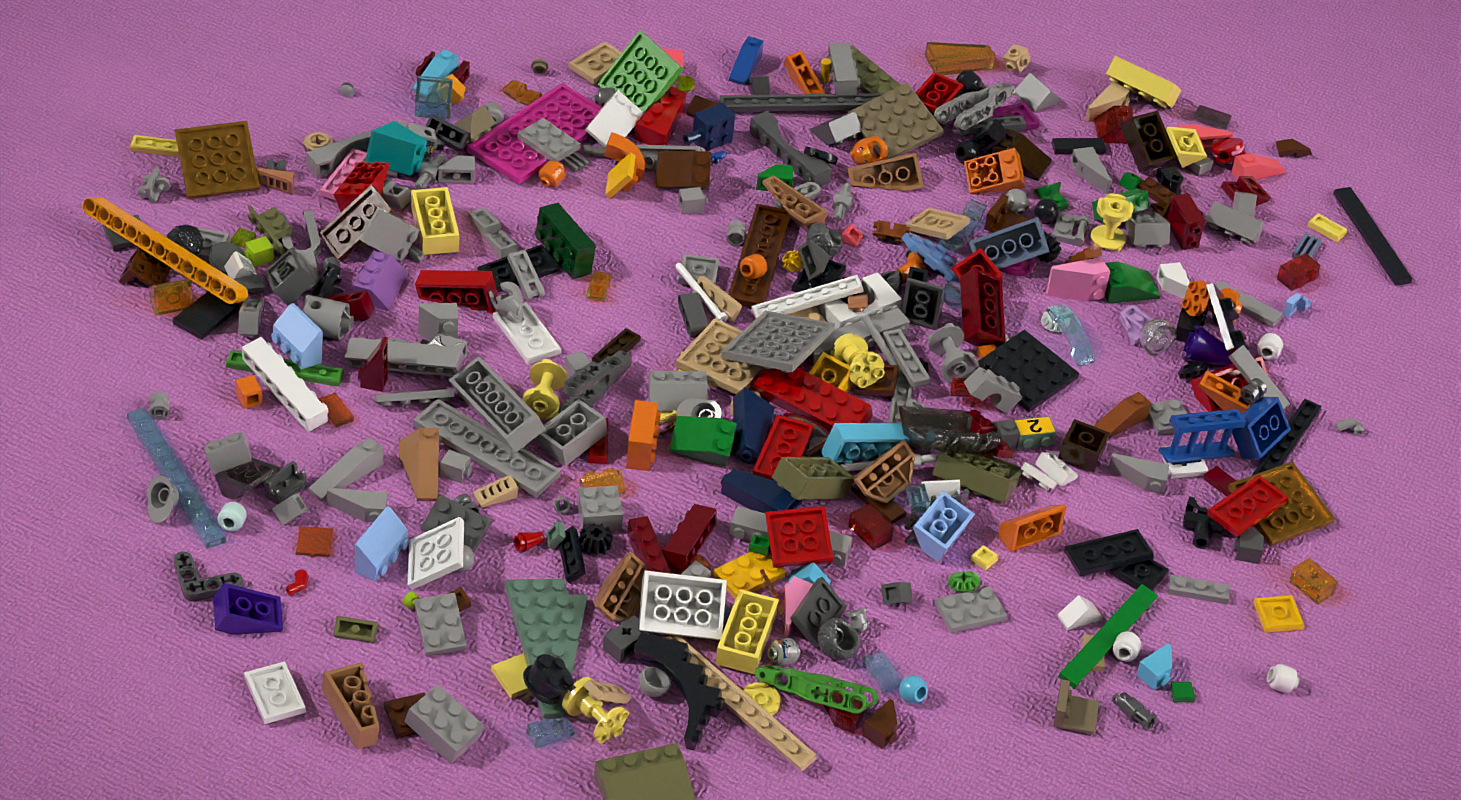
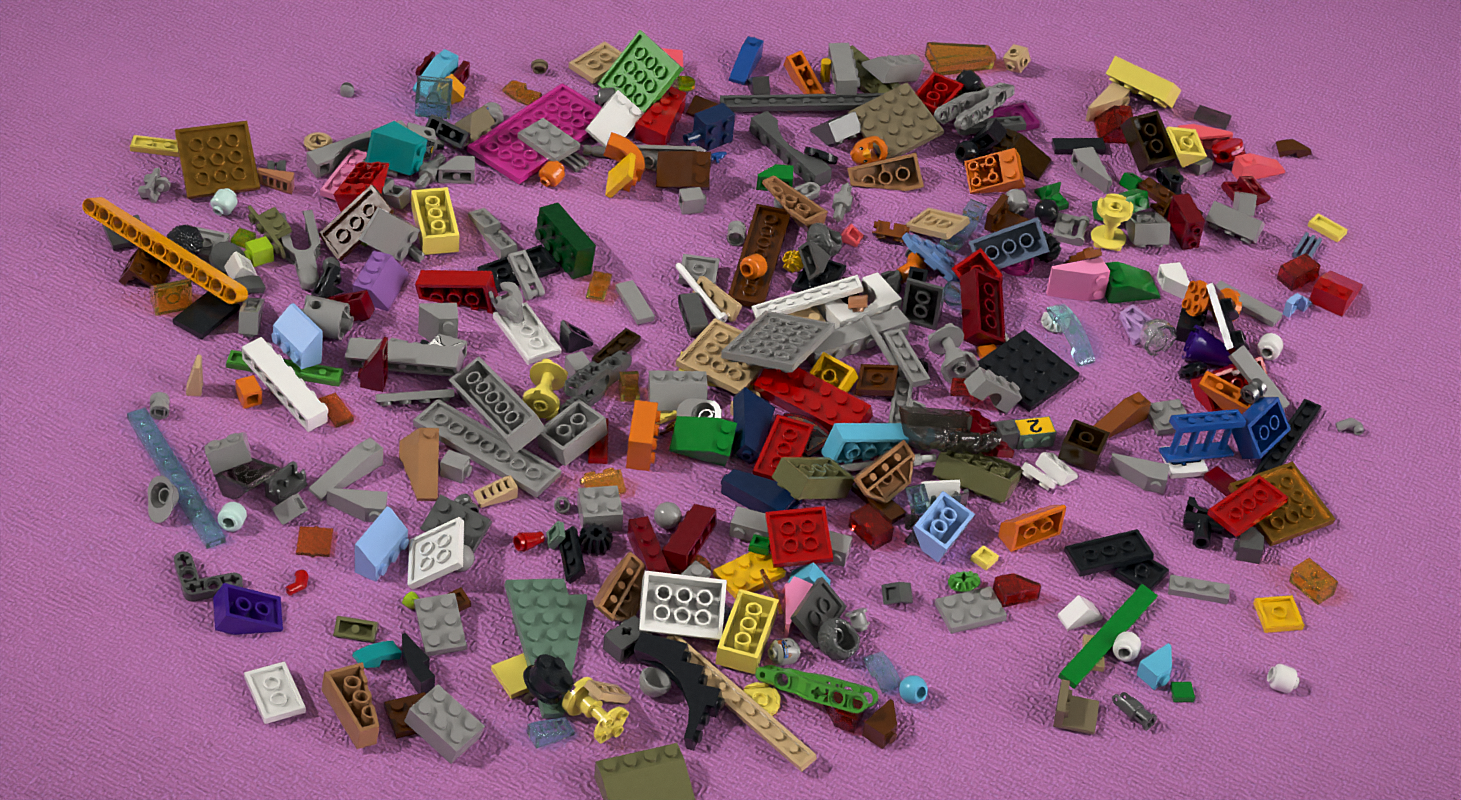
(195, 379): none -> tan slope
(224, 202): none -> light aqua head
(290, 277): dark grey slope -> none
(375, 653): none -> teal slope
(417, 666): none -> black slope
(573, 338): none -> black slope
(628, 386): none -> clear yellow panel
(635, 302): none -> light grey tile
(667, 515): none -> light grey piece
(864, 365): light yellow piece -> none
(895, 68): none -> light grey slope
(1015, 589): none -> clear red slope
(1036, 93): light grey slope -> none
(1334, 292): none -> red slope
(1373, 236): black tile -> none

